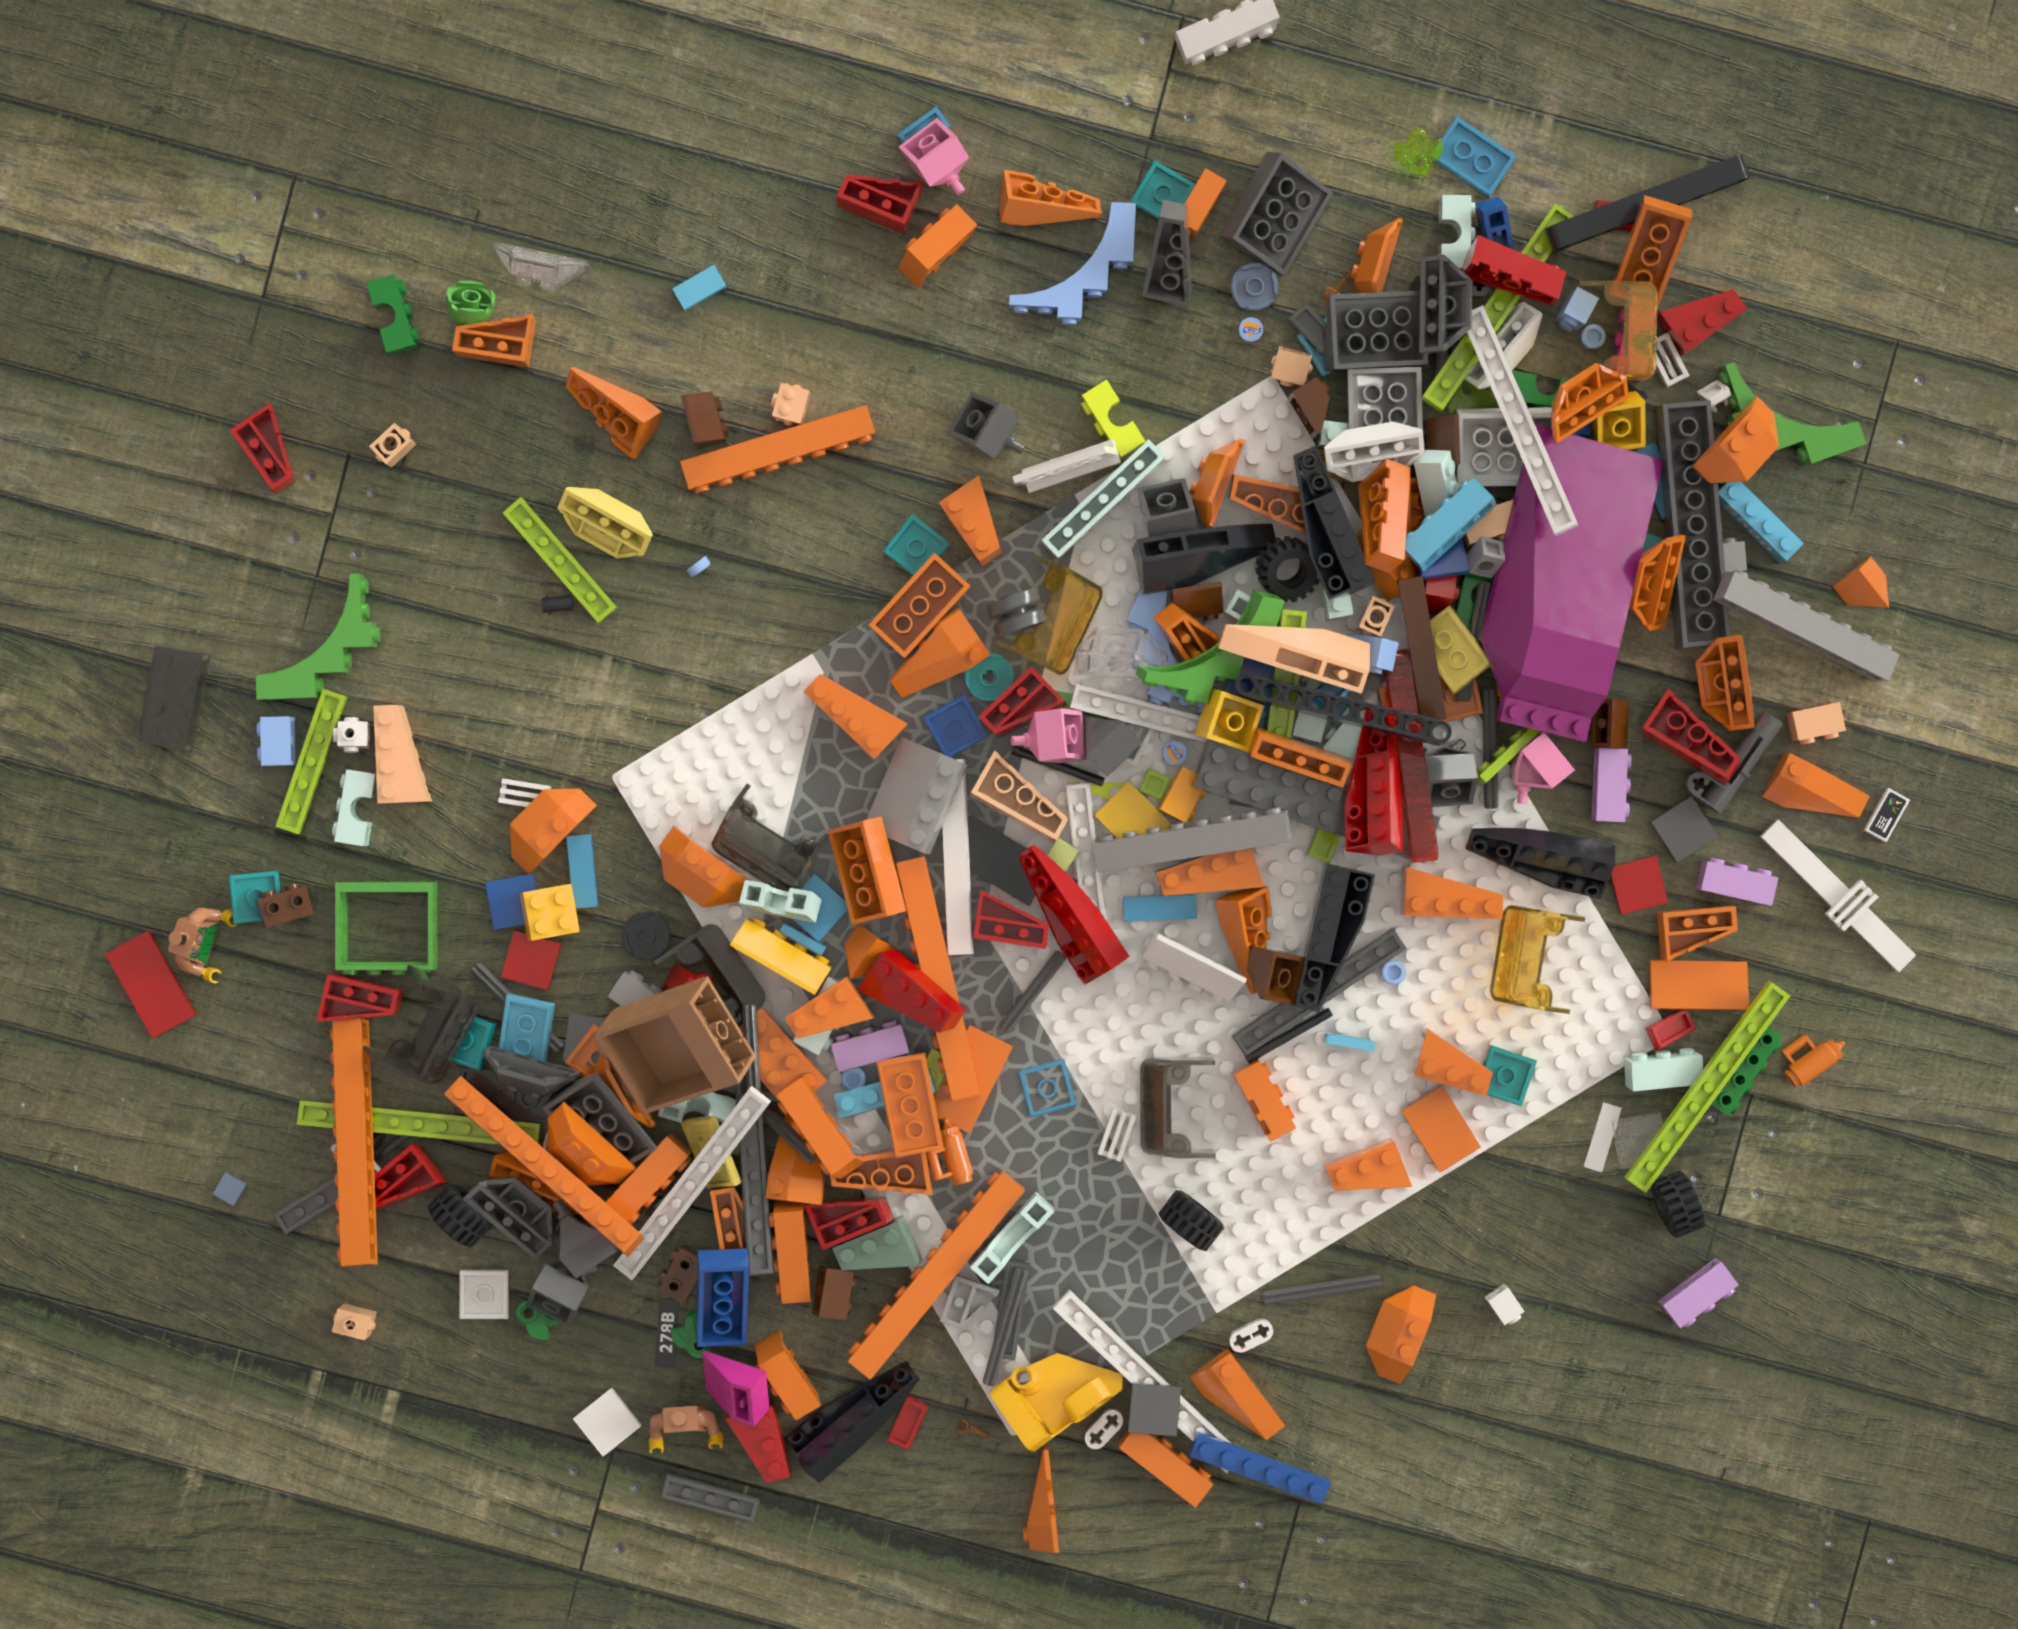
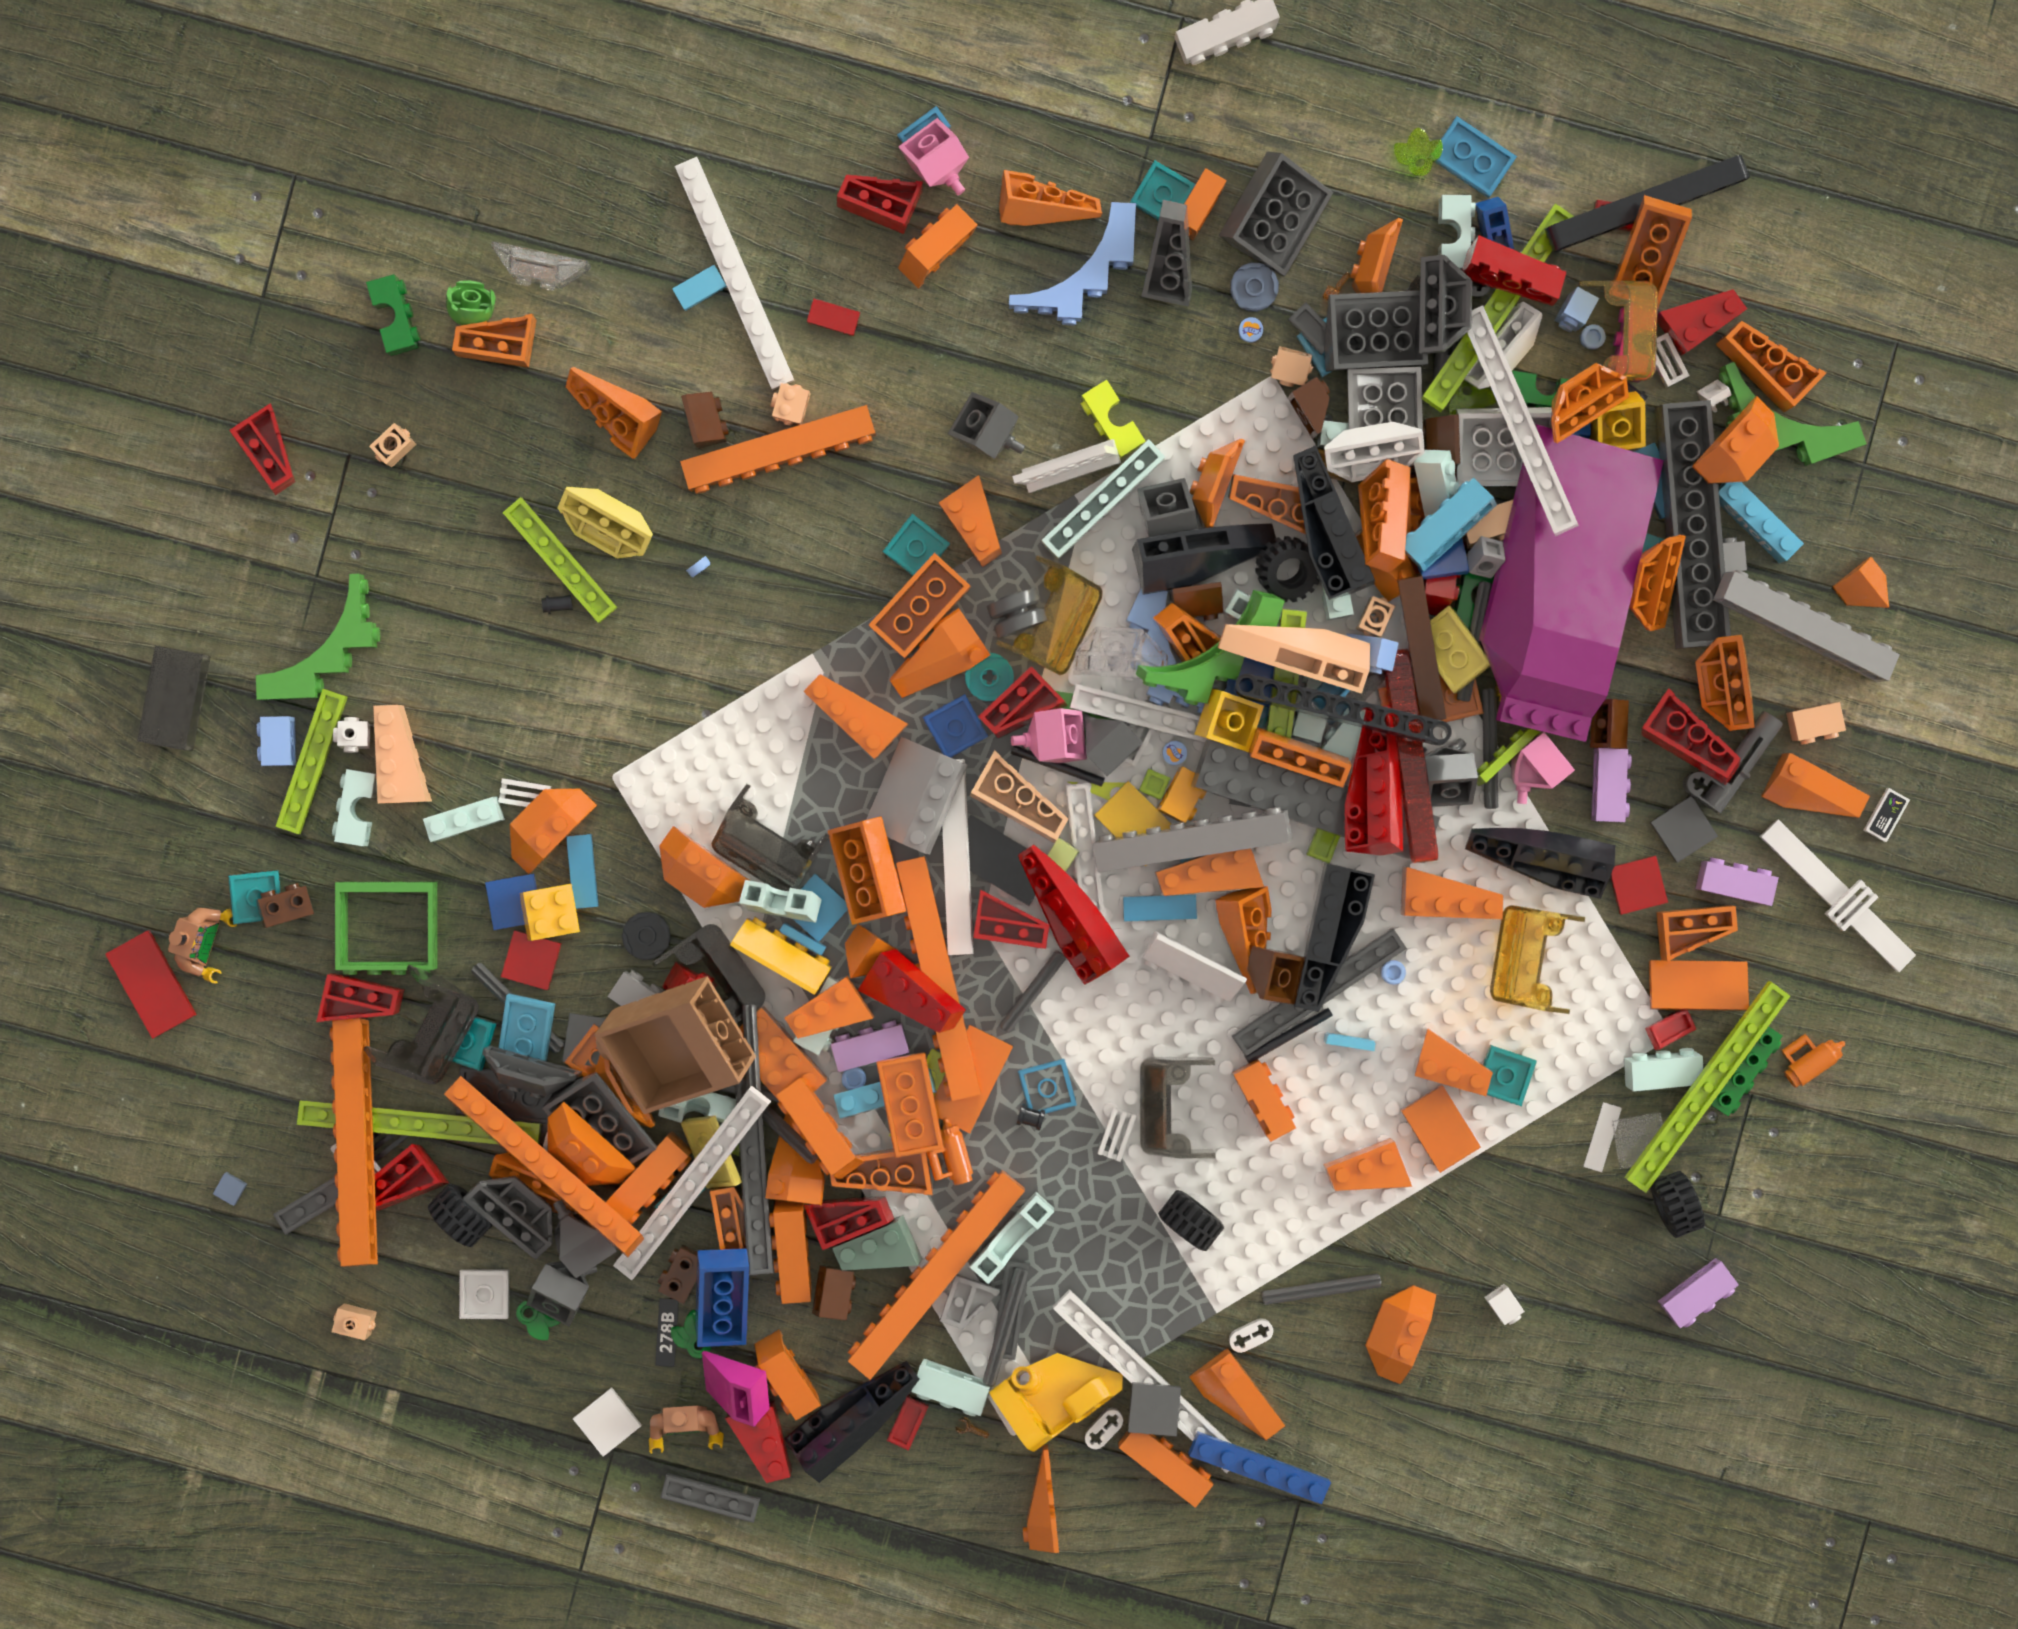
(463, 819): none -> light aqua arch
(734, 273): none -> white plate
(833, 317): none -> red tile
(951, 1388): none -> light aqua brick
(1030, 1117): none -> black bush
(1770, 365): none -> orange wedge

